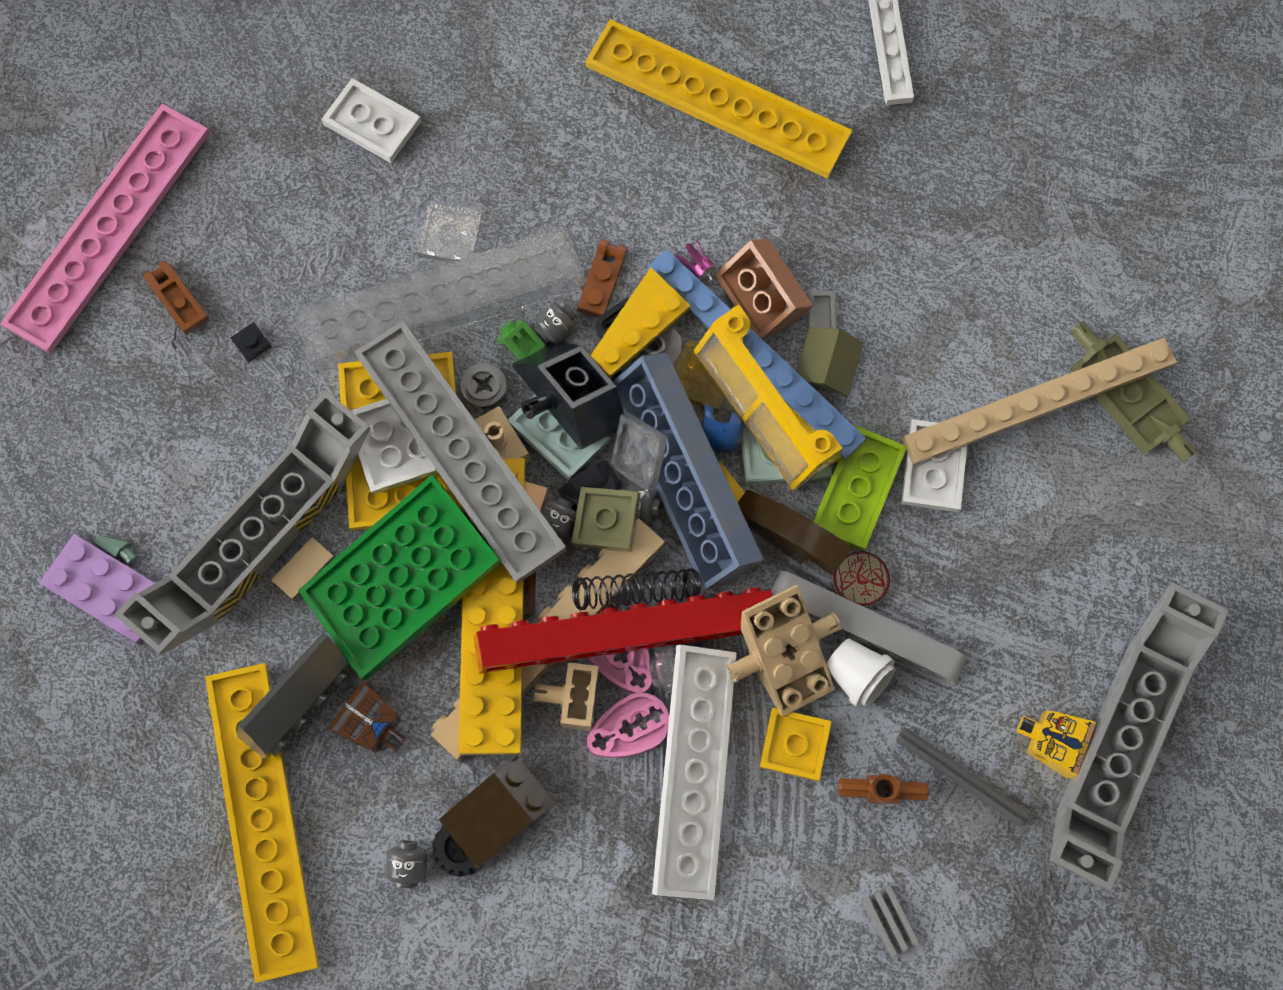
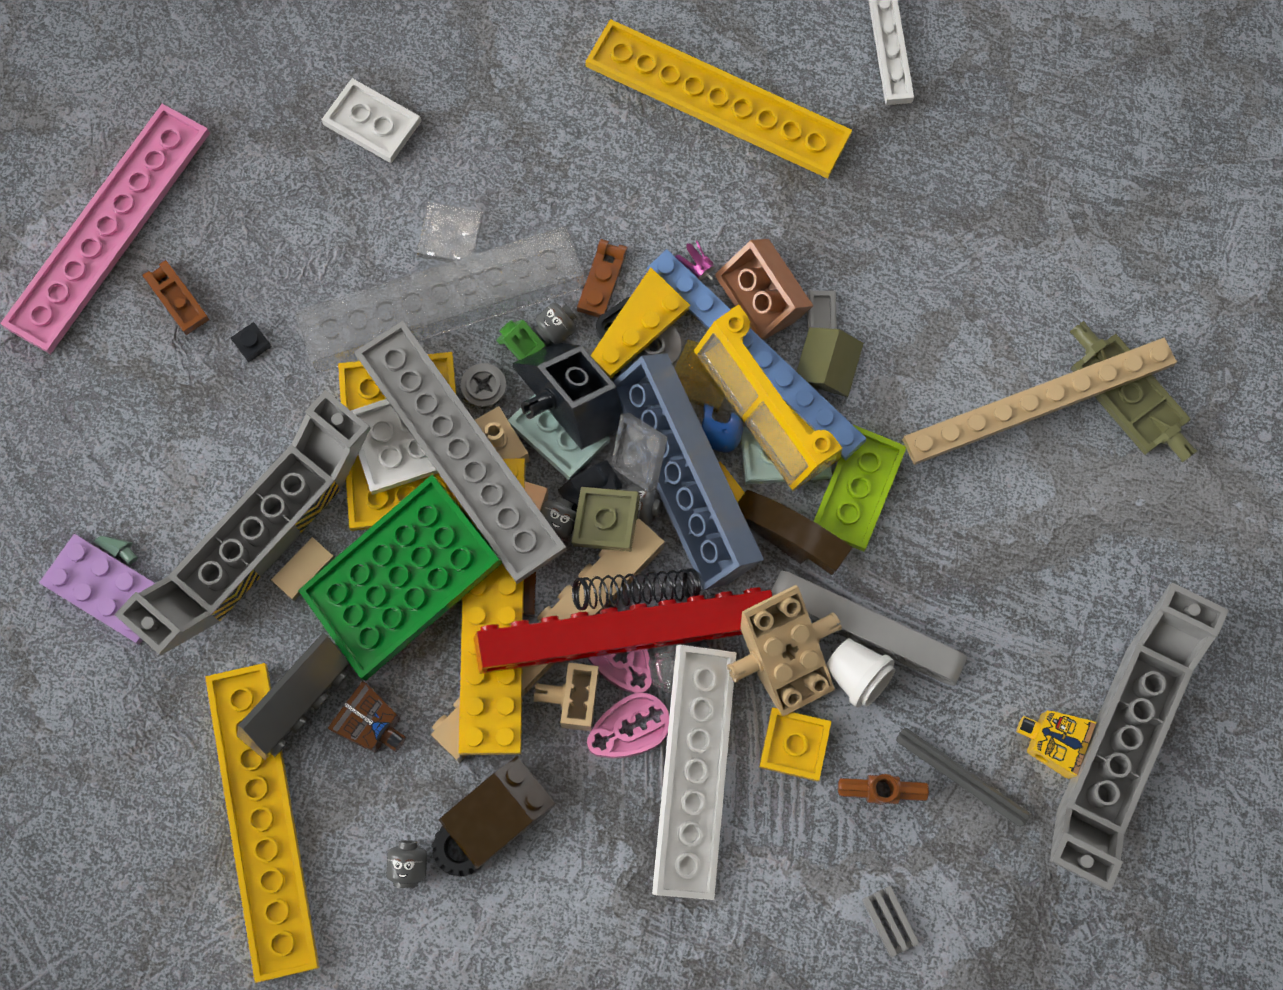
(862, 578): tile -> none
(935, 481): white plate -> none

